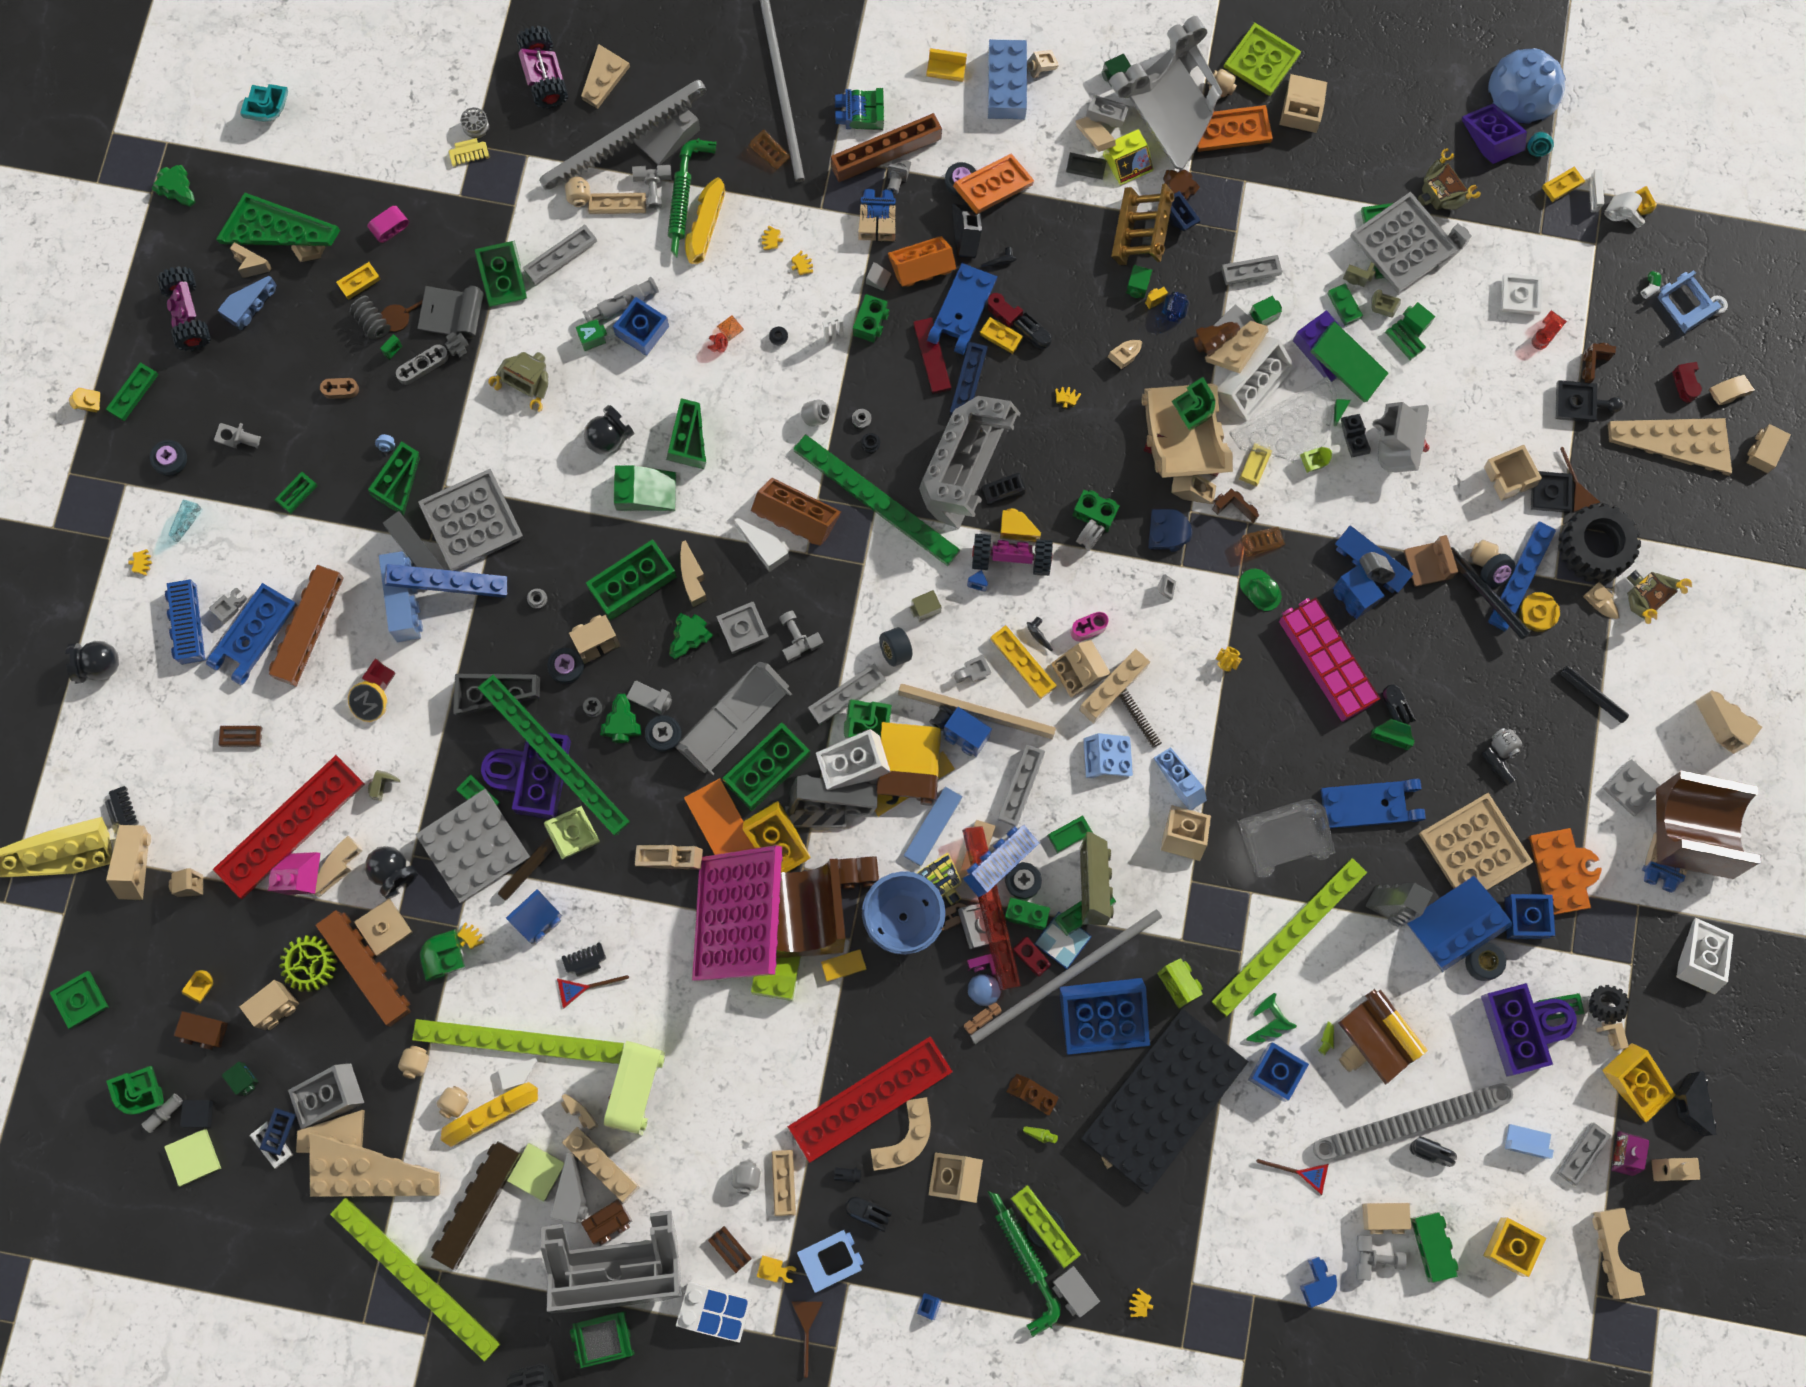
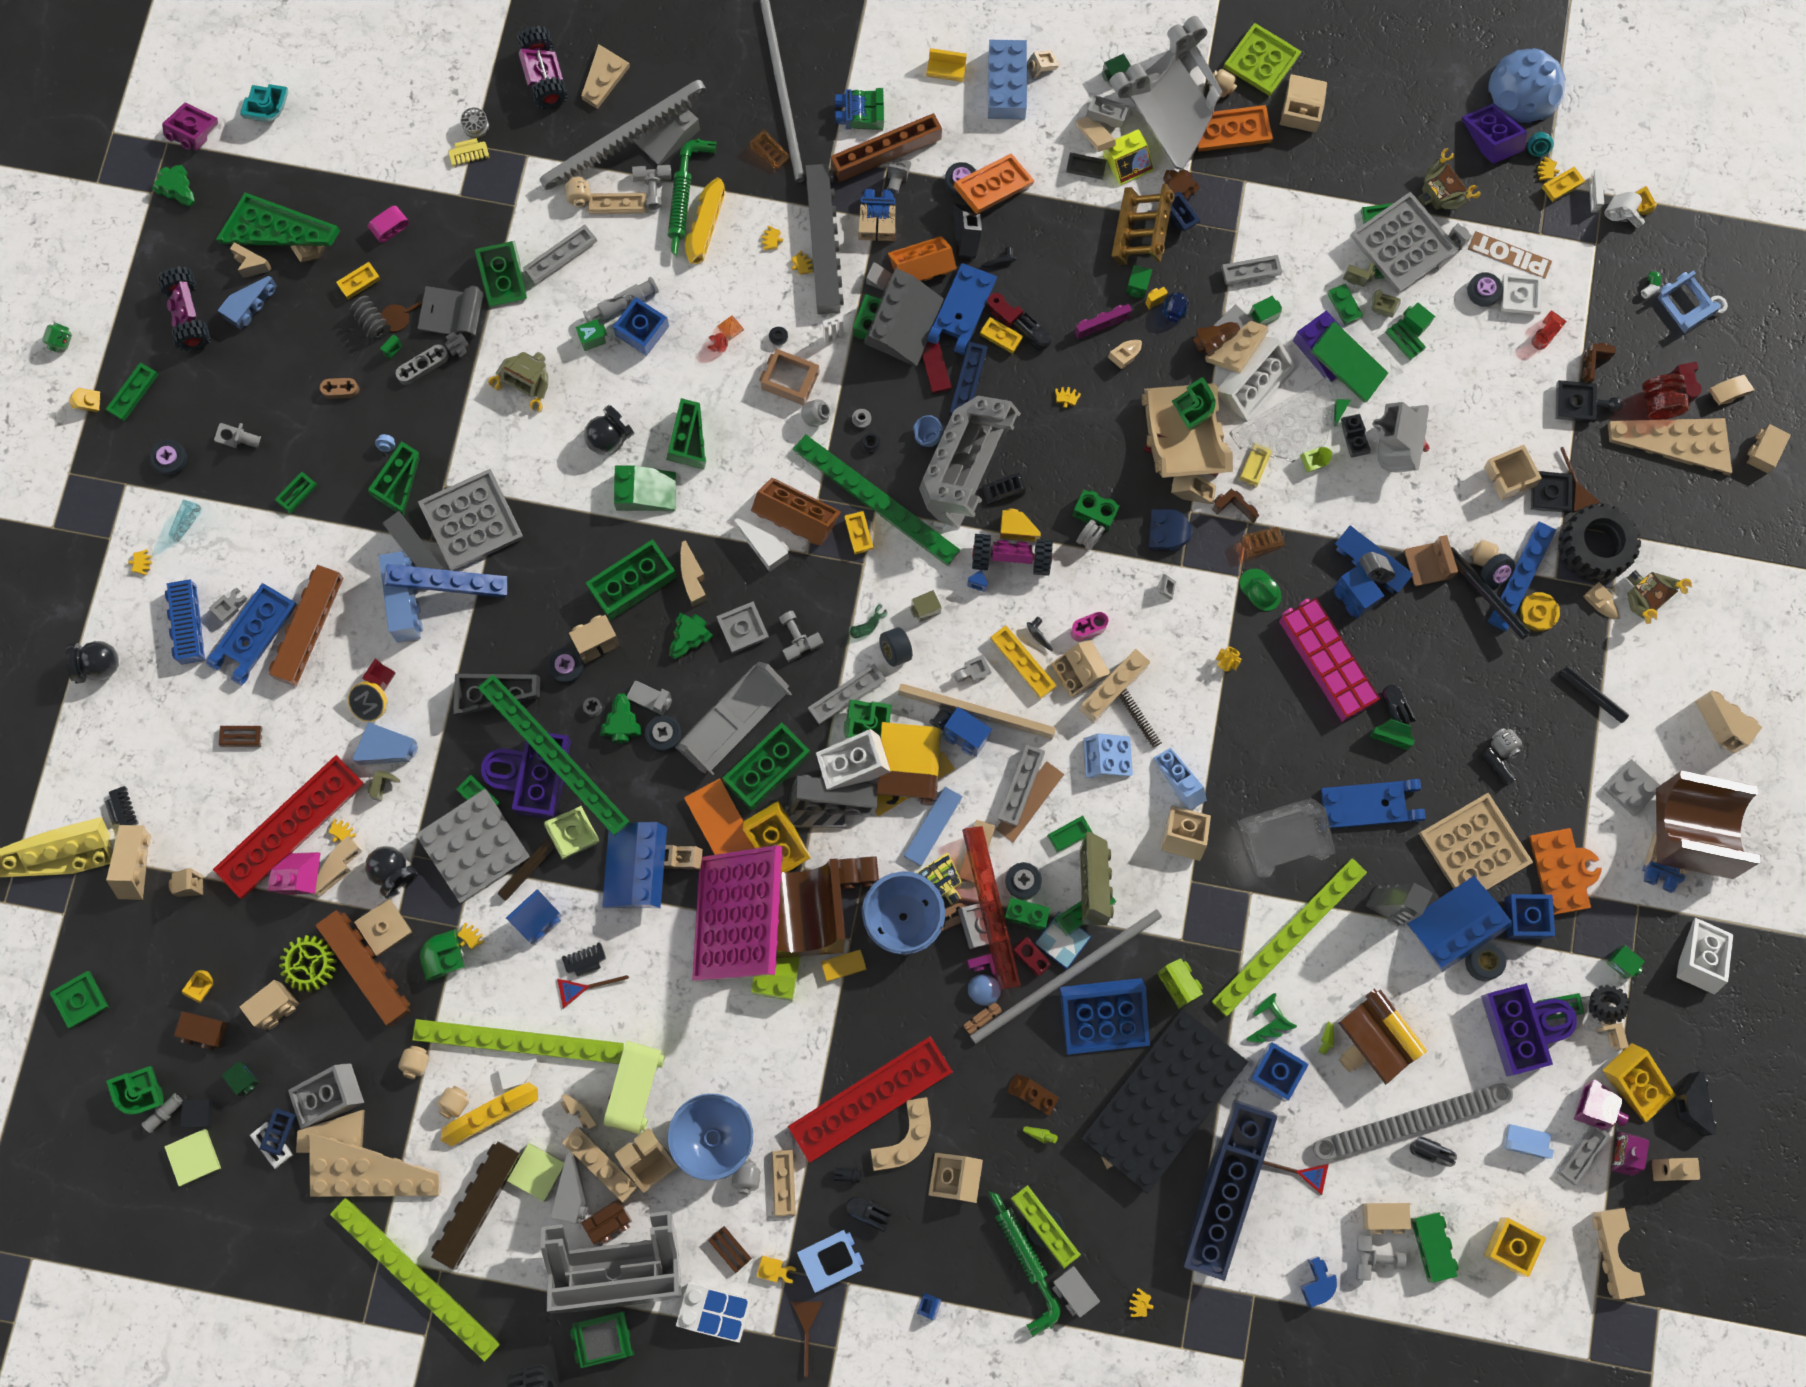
(57, 337): none -> green head
(189, 126): none -> magenta plate
(339, 831): none -> yellow piece
(384, 746): none -> medium blue slope
(534, 593): light grey plate -> none
(635, 866): none -> blue slope
(646, 1160): none -> tan piece
(710, 1136): none -> medium blue rock
(789, 376): none -> medium nougat window
(823, 240): none -> dark grey brick
(858, 532): none -> yellow plate
(869, 627): none -> clear green arm
(904, 318): none -> dark grey slope
(928, 431): none -> medium blue hair
(1001, 860): brick -> none
(1043, 785): none -> medium nougat sticker
(1103, 321): none -> magenta plate
(1229, 1189): none -> dark blue slope
(1484, 282): none -> black wheel
(1510, 254): none -> sticker
(1547, 169): none -> yellow piece
(1599, 1107): none -> torso
(1626, 962): none -> green brick
(1666, 396): none -> clear red wheel

